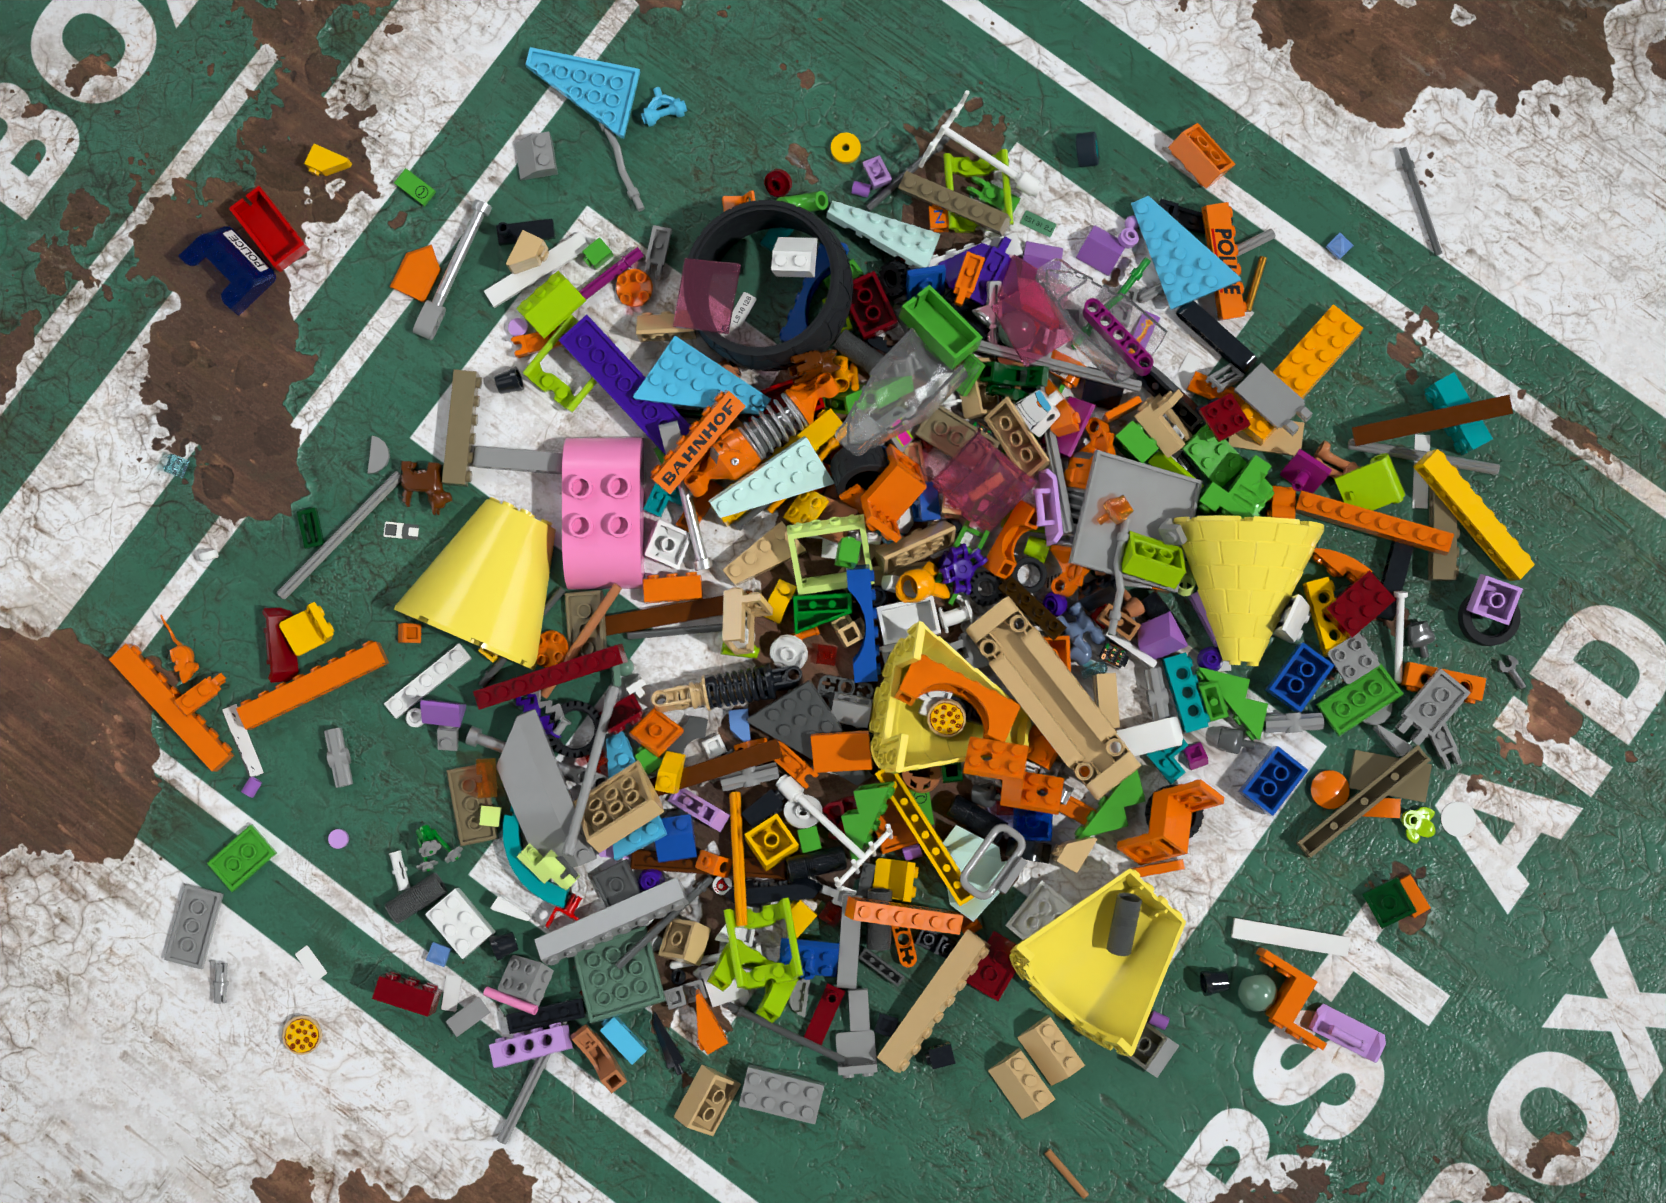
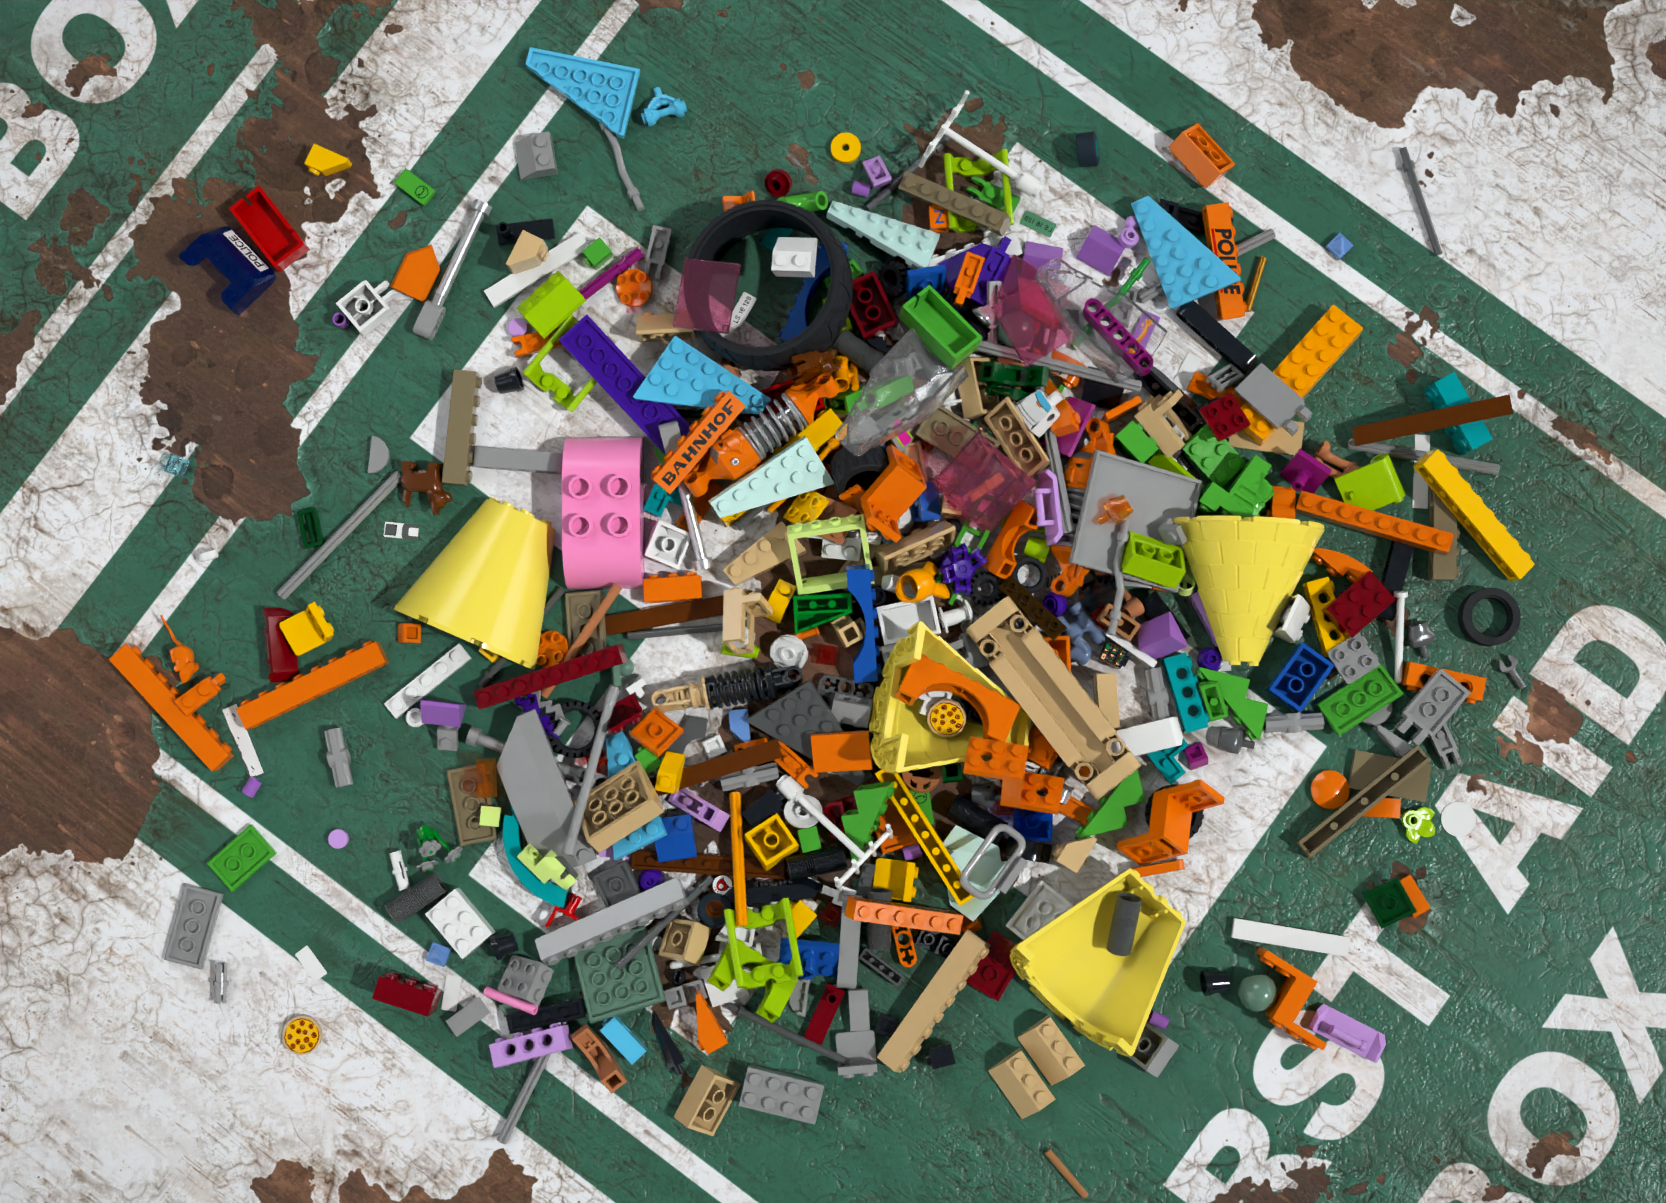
(344, 324): none -> medium lavender hinge
(377, 308): none -> white hinge
(508, 907): white slope -> none
(711, 863): orange bracket -> none
(711, 910): none -> black wheel
(847, 552): bright green brick -> none
(974, 368): bright green tile -> none
(1096, 668): clear light blue arm -> none
(1273, 780): blue brick -> none
(1494, 599): lavender brick -> none

